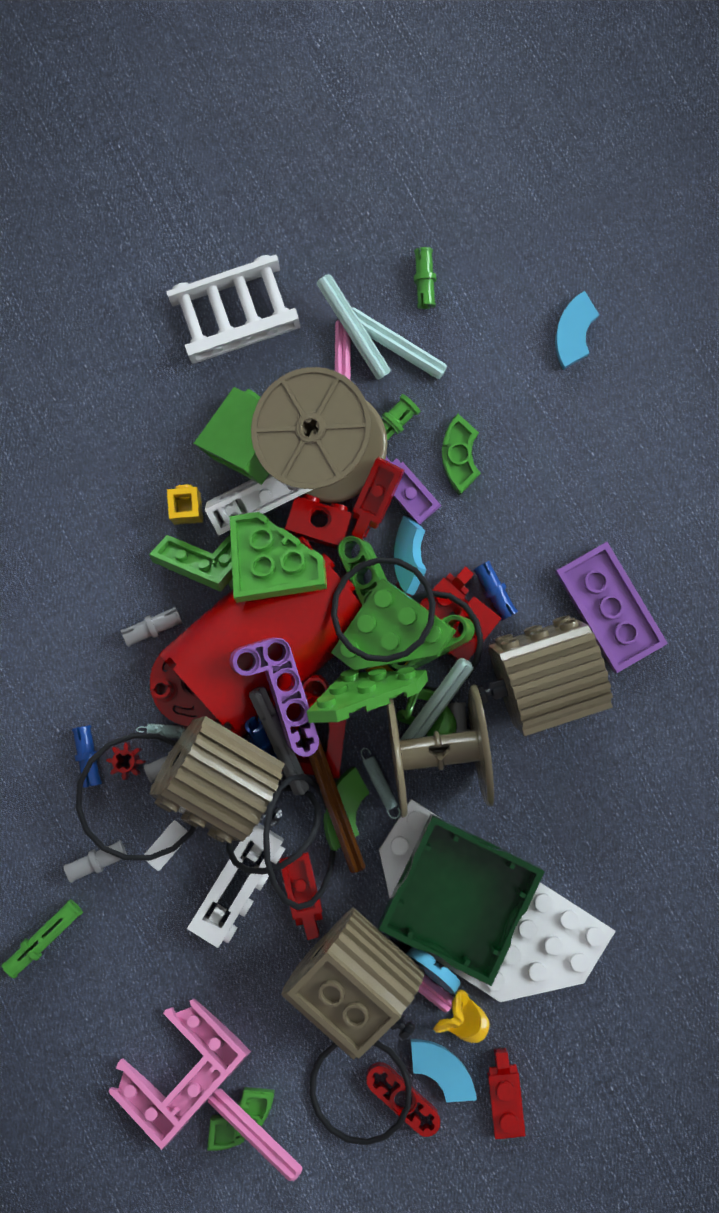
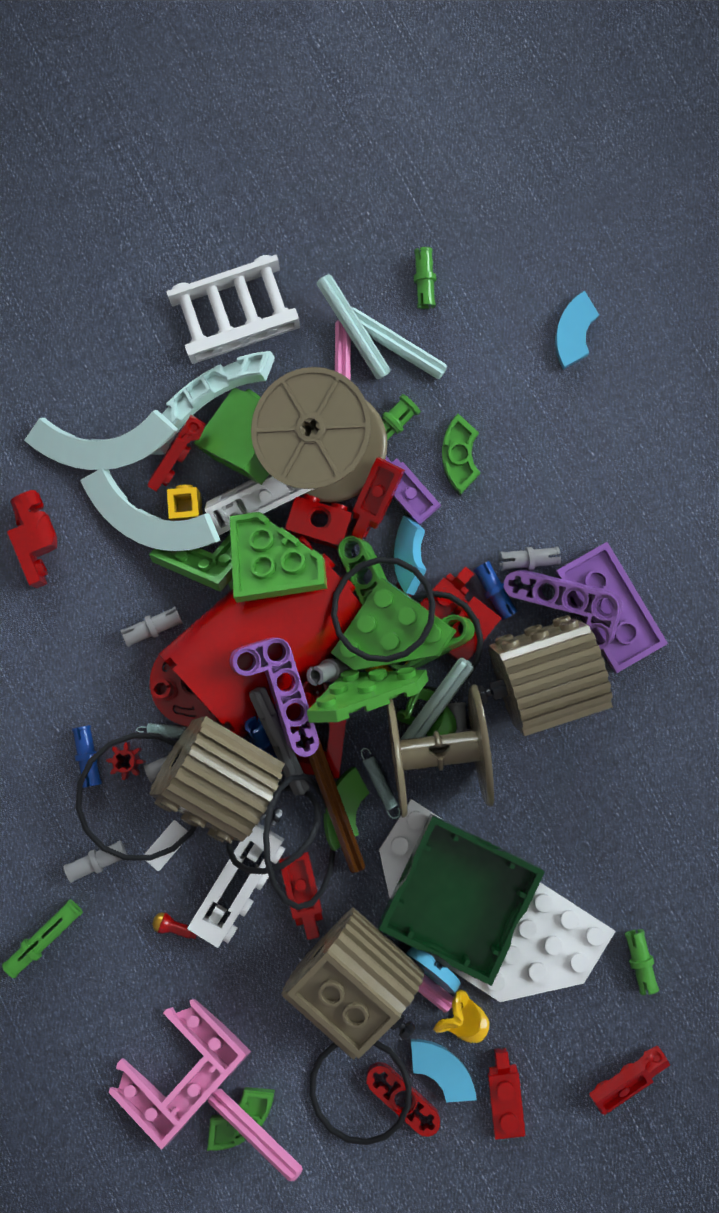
(32, 537): none -> red plate
(102, 453): none -> light aqua tile
(141, 525): none -> light aqua tile
(164, 923): none -> red piece
(177, 451): none -> red hinge
(212, 383): none -> light aqua tile
(326, 671): none -> light grey pin
(529, 558): none -> light grey pin
(562, 600): none -> medium lavender beam
(629, 1081): none -> red hinge
(641, 962): none -> bright green pin

